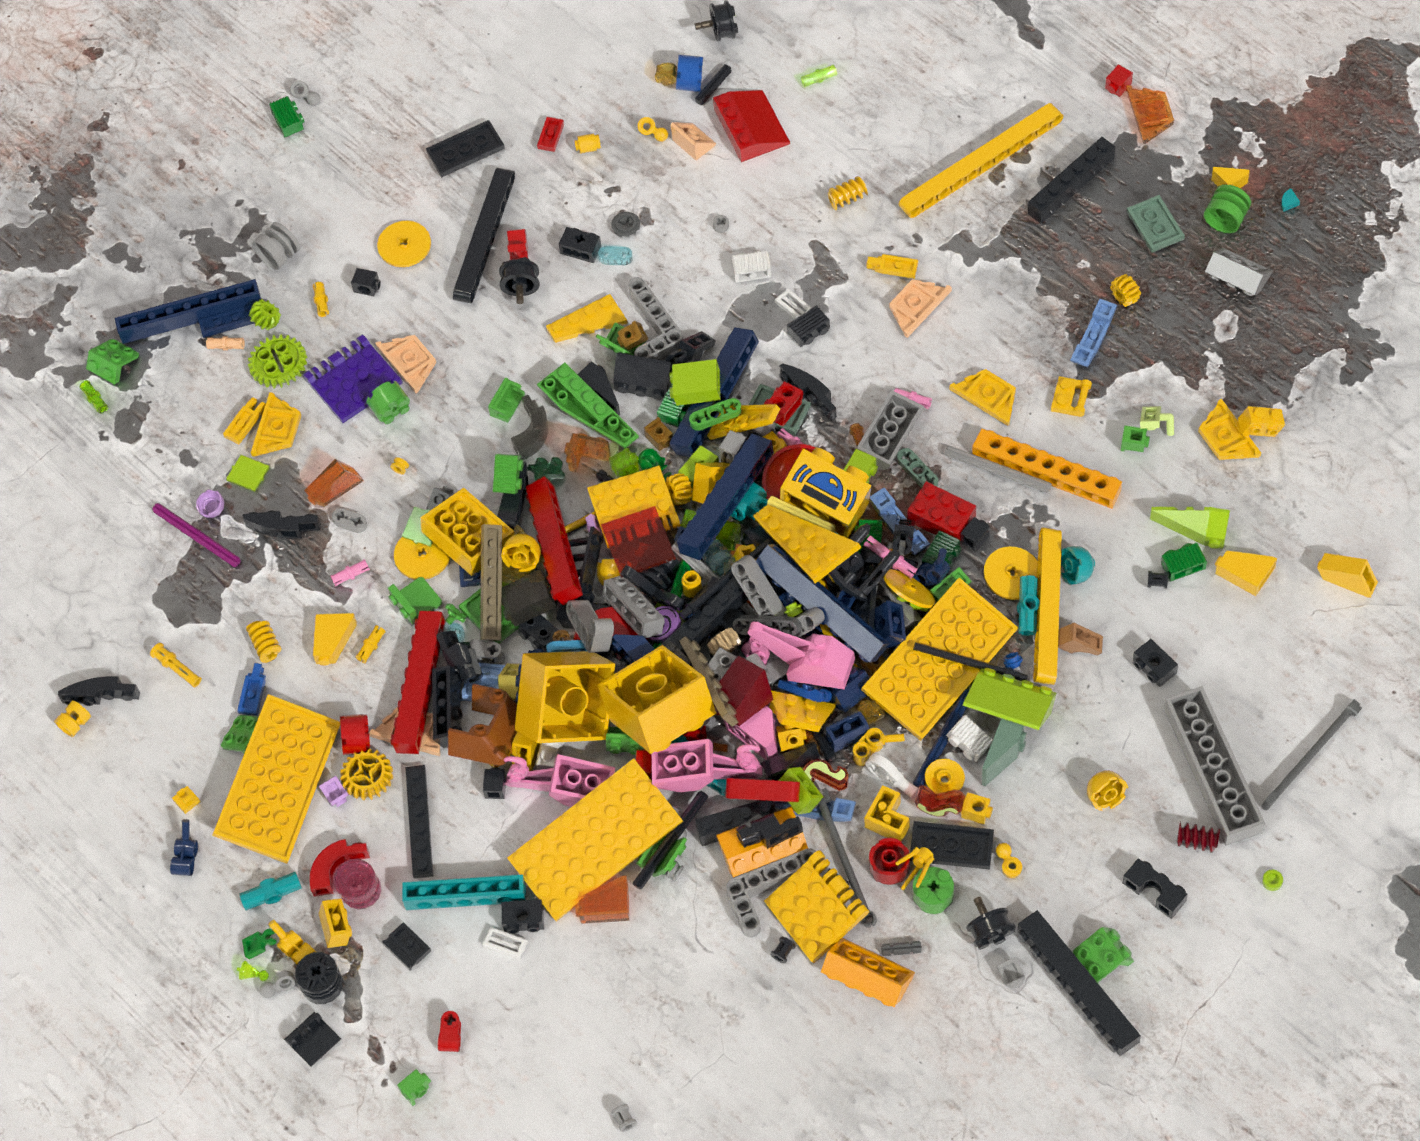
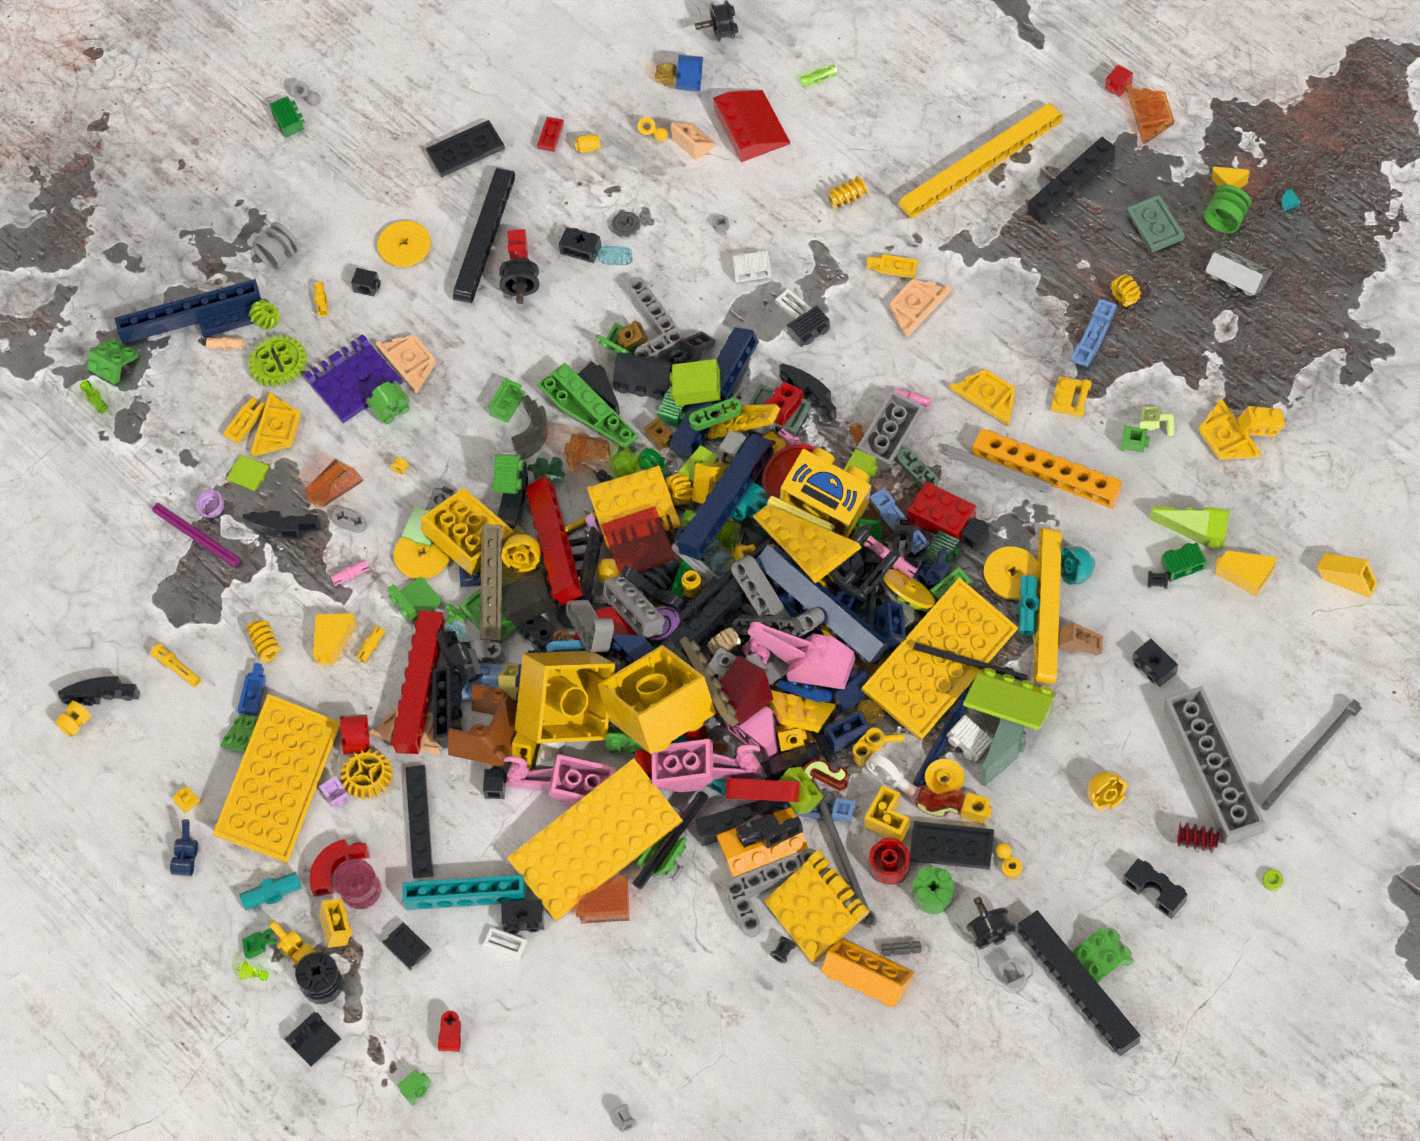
(282, 981): light grey plate -> none
(594, 316): yellow wing -> none
(713, 84): black axle -> none
(793, 609): lime plate -> none
(922, 858): yellow plant -> none
(1013, 660): blue plate -> none

